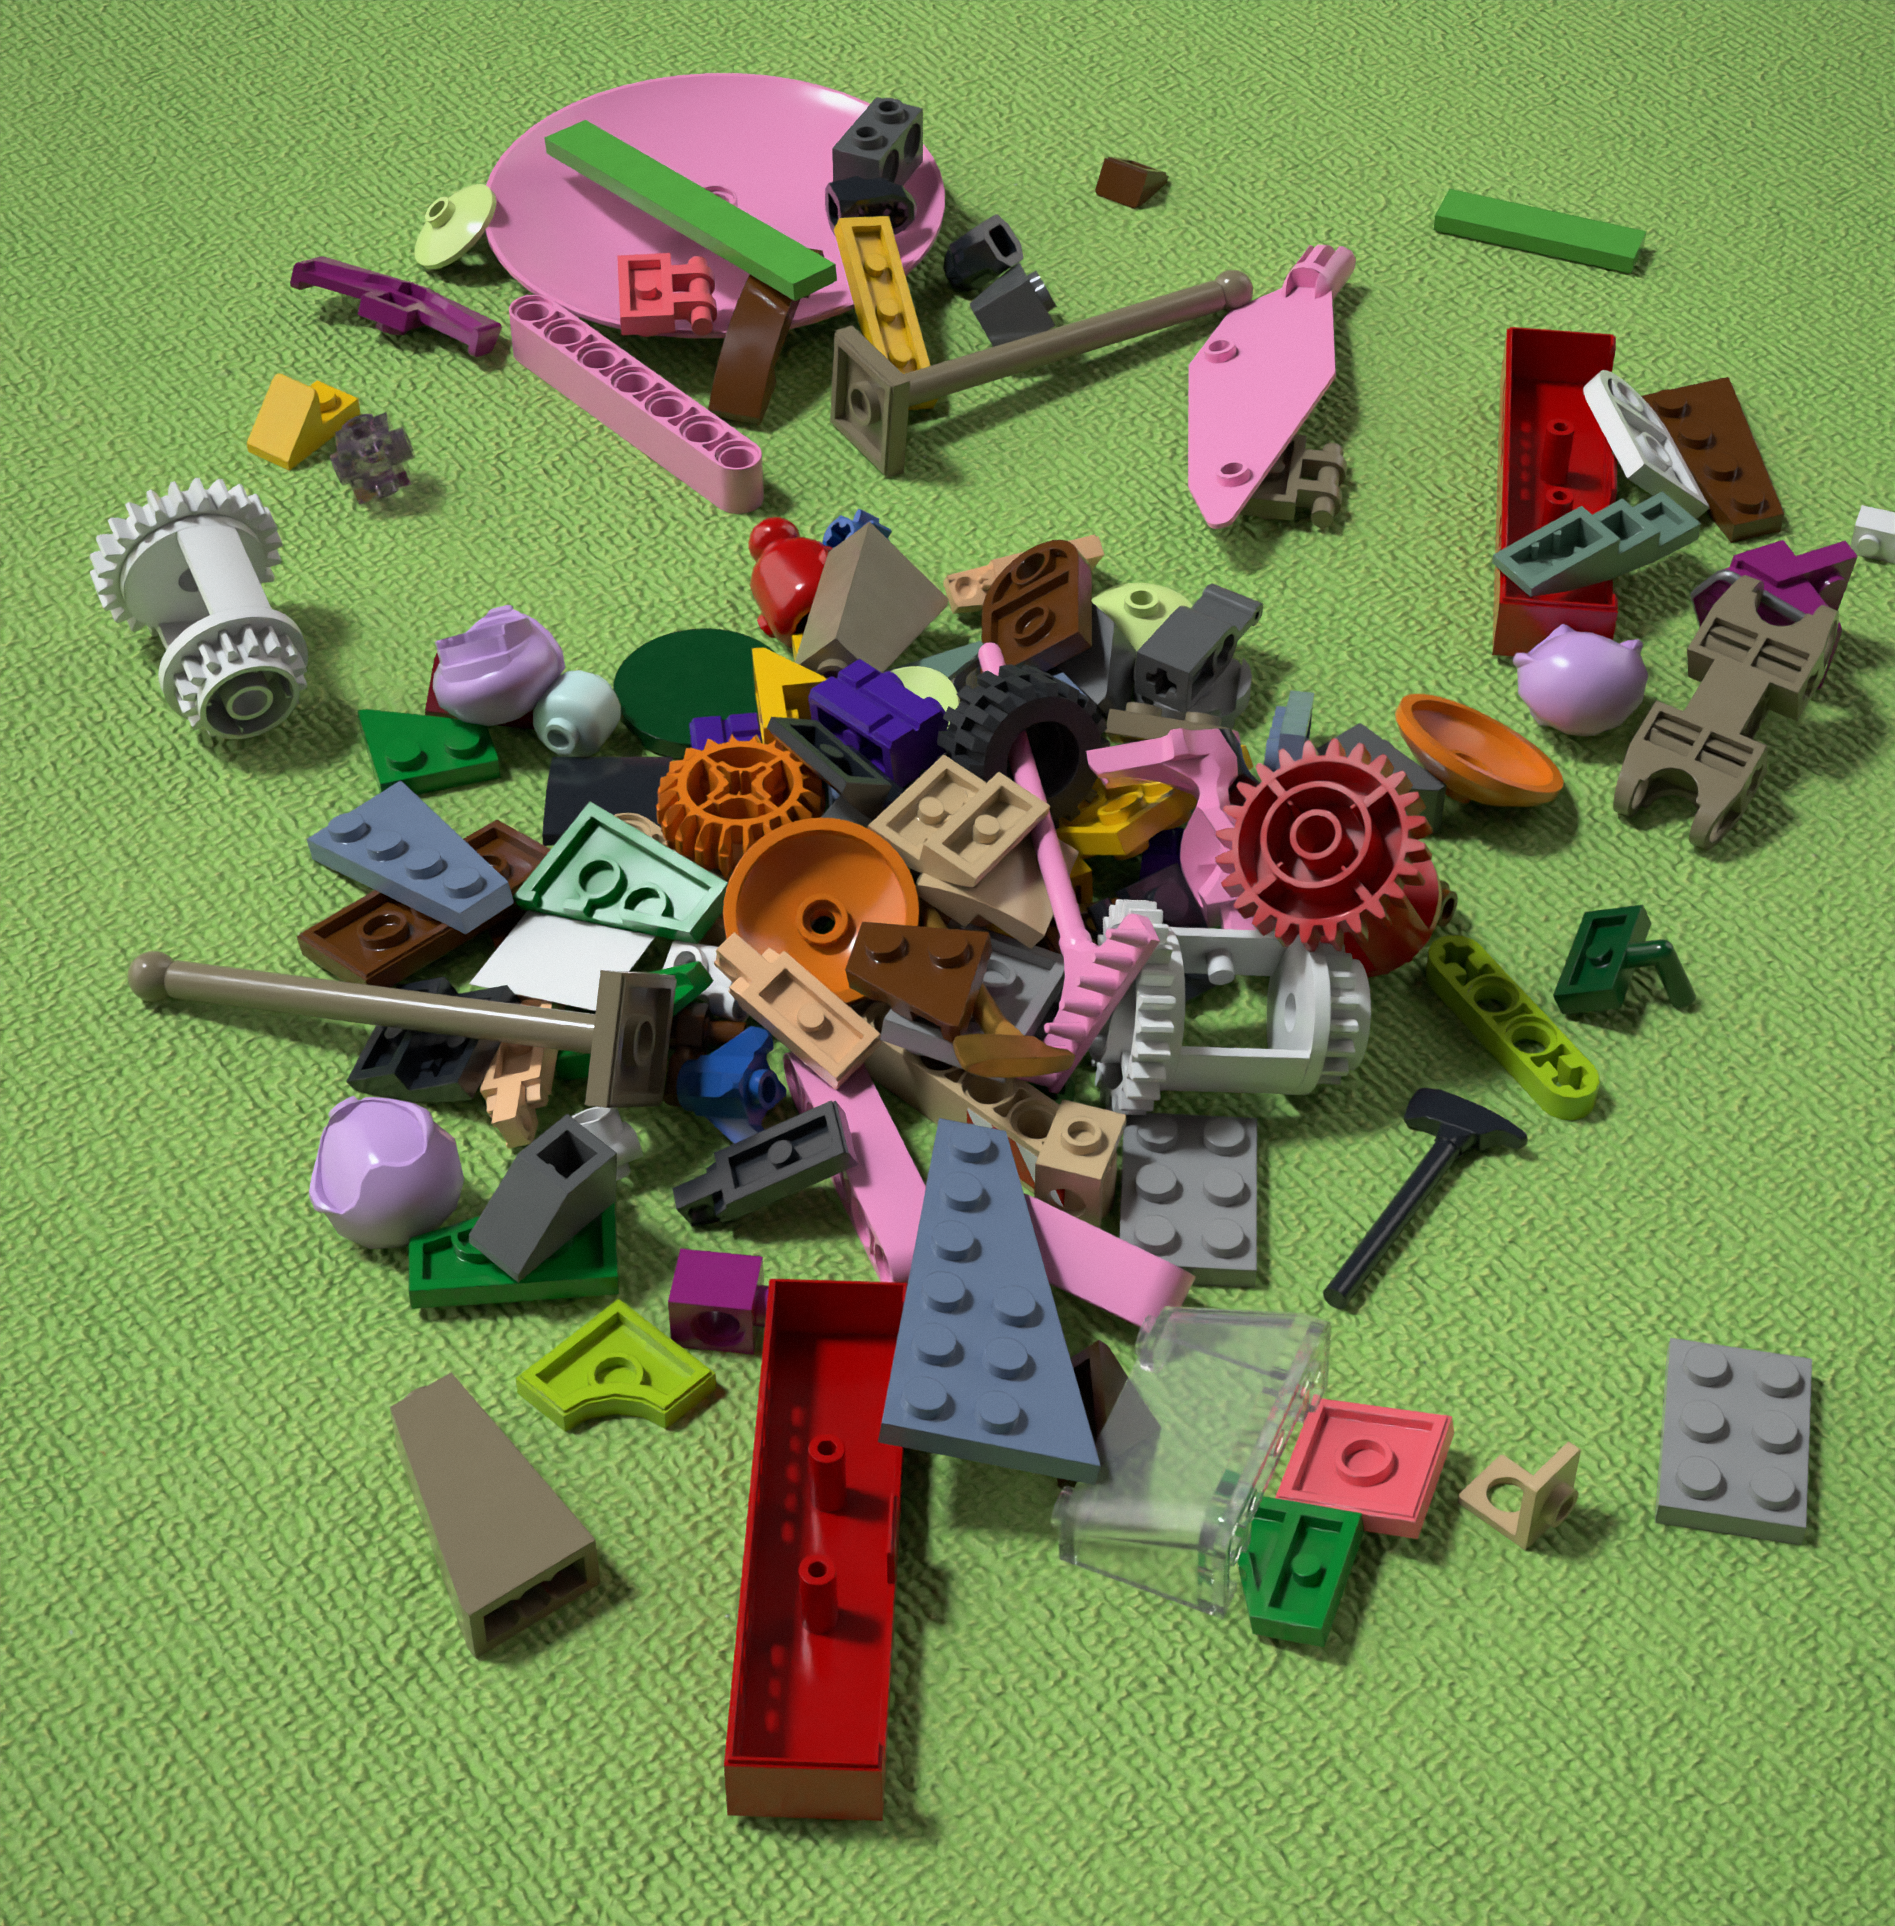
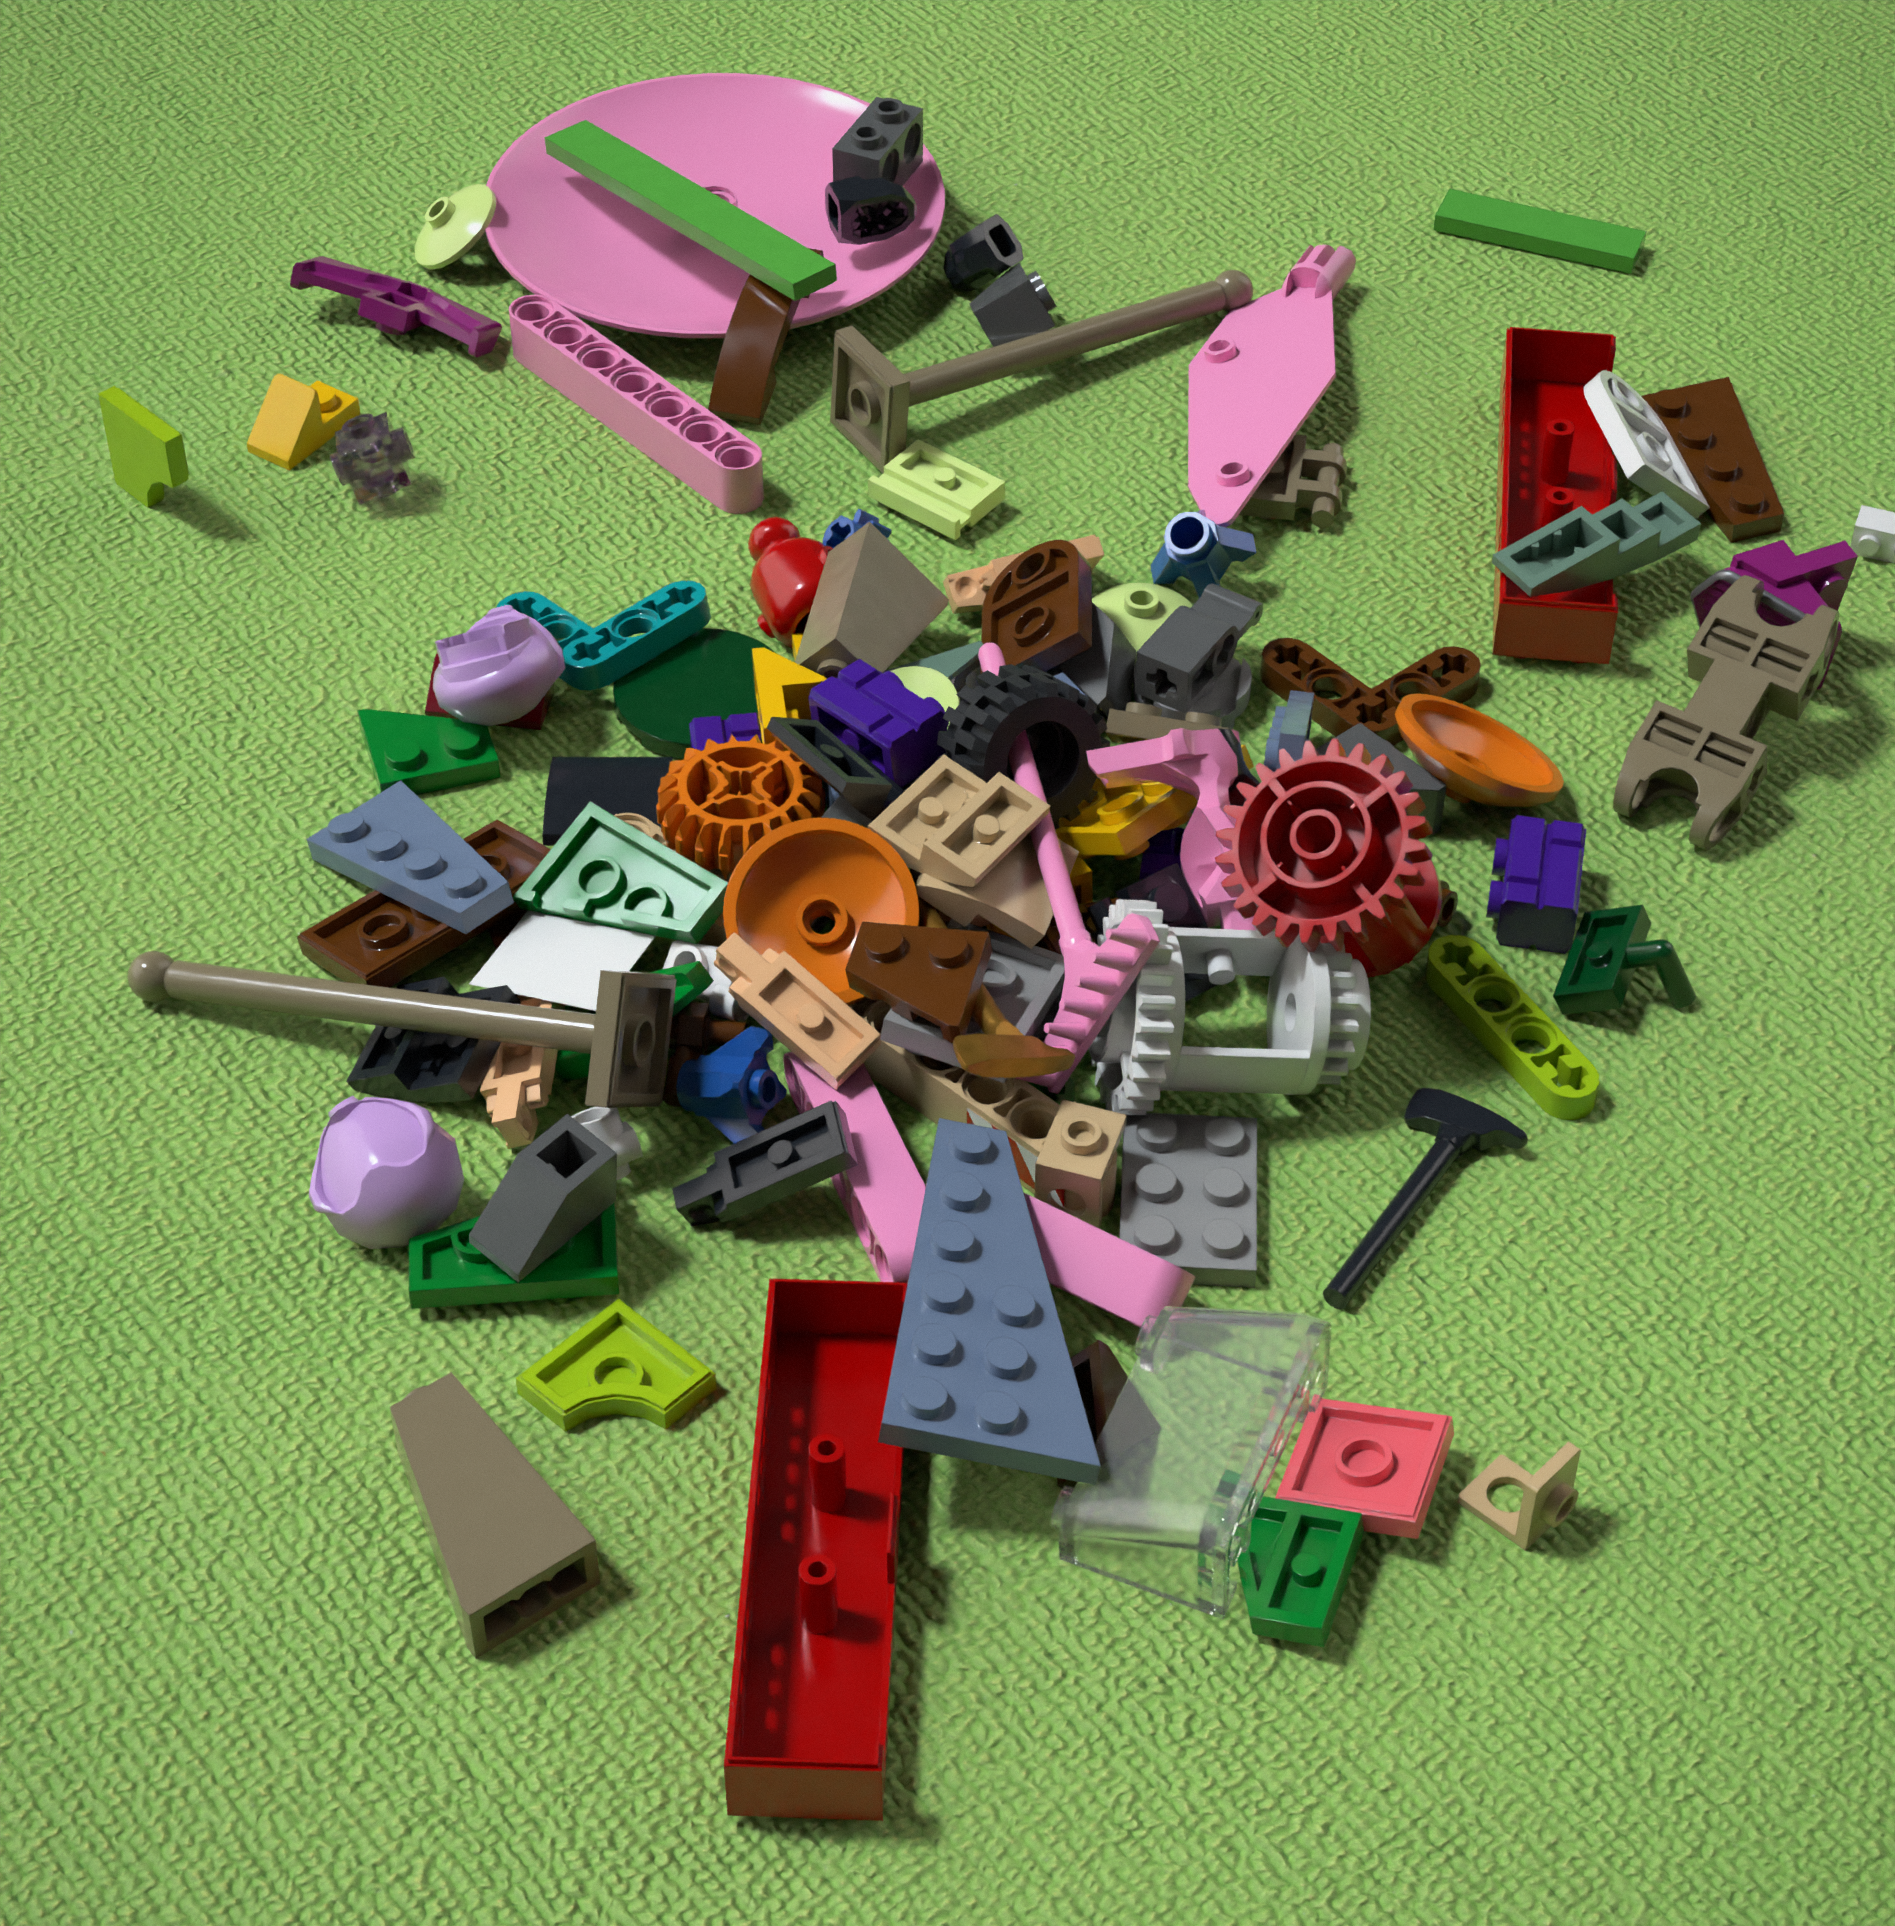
(141, 448): none -> lime tile
(195, 578): white piece -> none
(576, 714): light aqua head -> none
(607, 652): none -> teal beam
(648, 296): coral plate -> none
(717, 1301): magenta brick -> none
(882, 293): yellow plate -> none
(936, 489): none -> yellowish green plate
(1129, 181): reddish brown slope -> none
(1199, 551): none -> rock
(1297, 666): none -> reddish brown beam
(1539, 884): none -> dark purple brick
(1581, 681): lavender helmet -> none
(1735, 1441): light grey plate -> none

